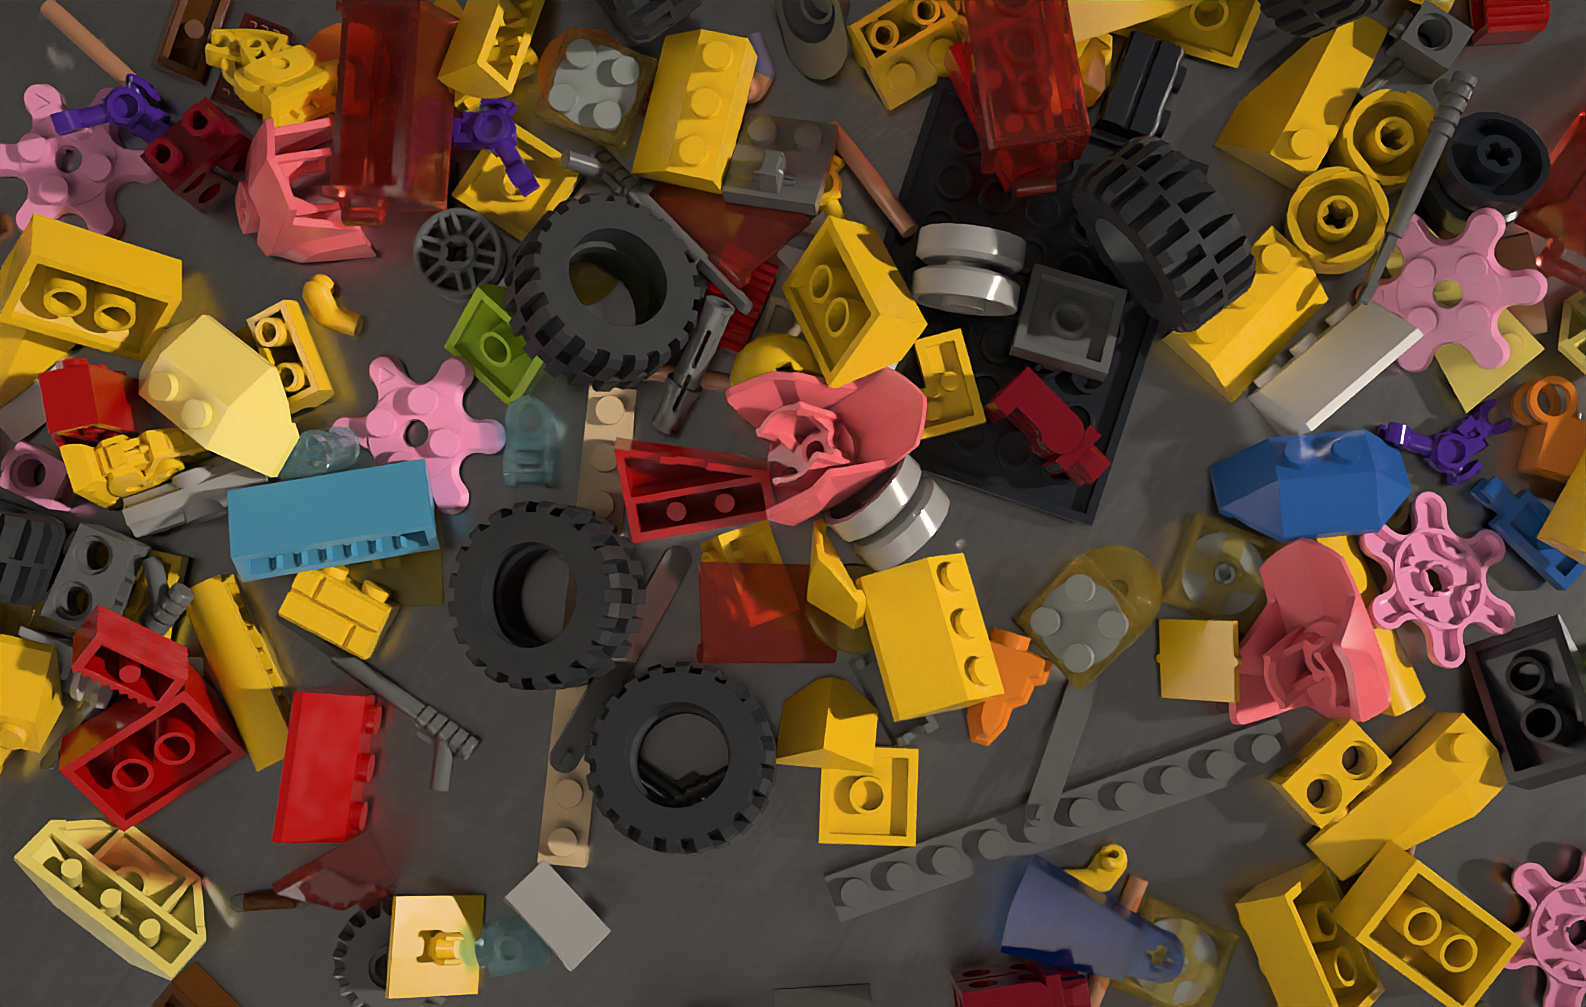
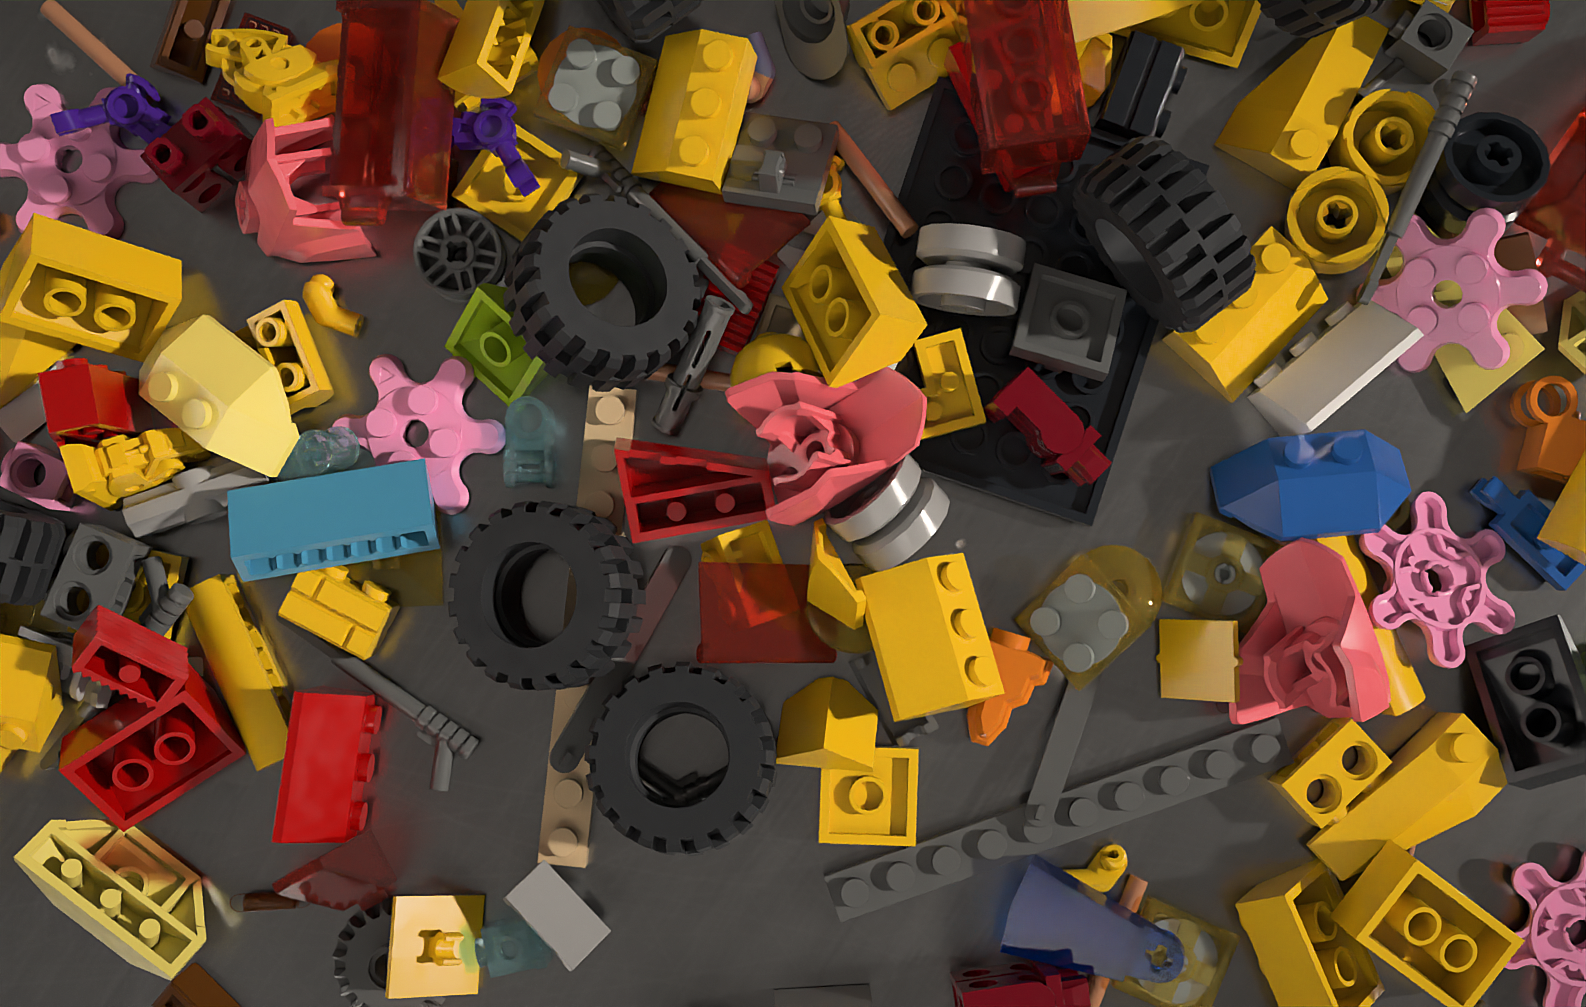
(1452, 449): dark purple piece -> none

